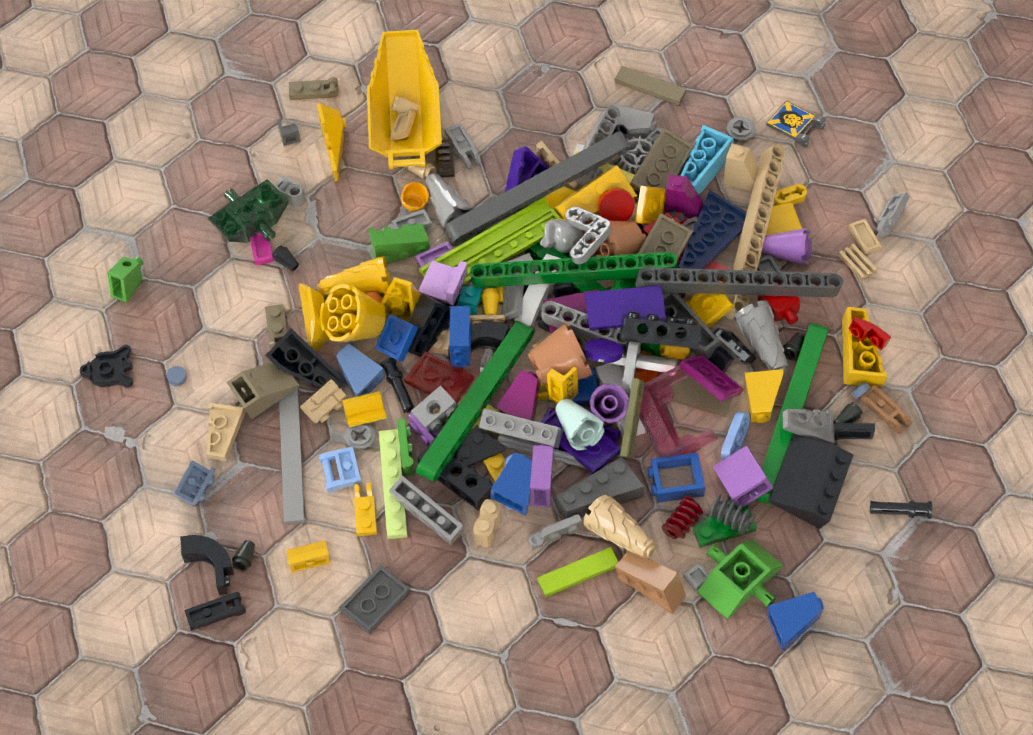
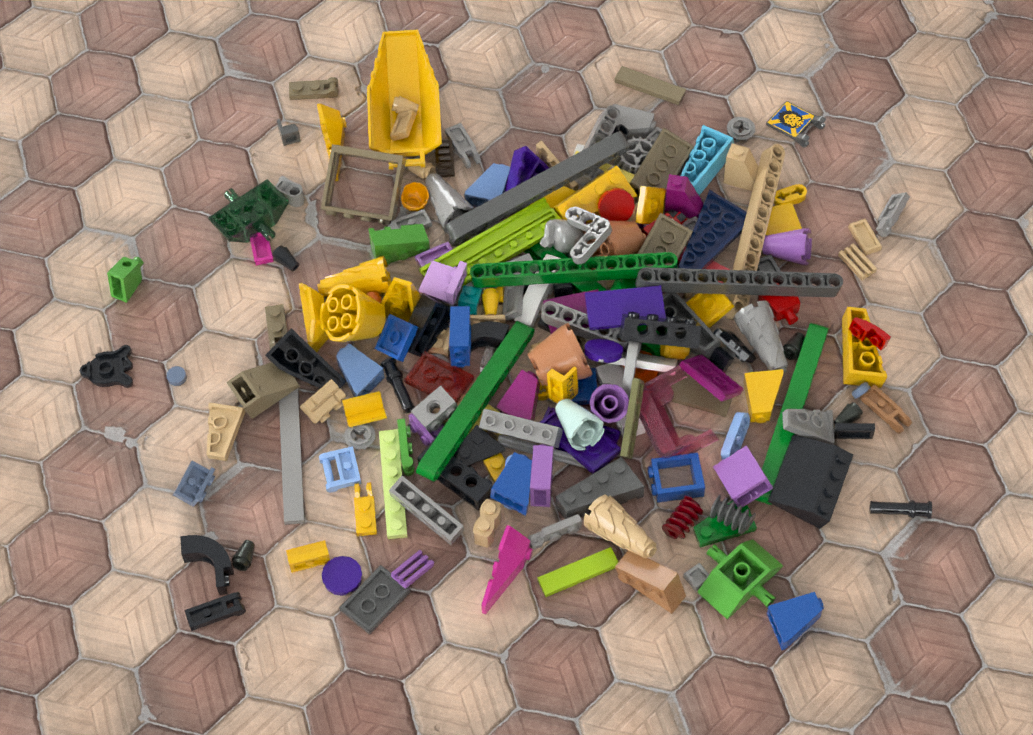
(338, 150): none -> dark tan window
(342, 575): none -> dark purple tile
(423, 559): none -> medium lavender tile
(488, 185): none -> medium blue slope
(512, 558): none -> dark pink wedge

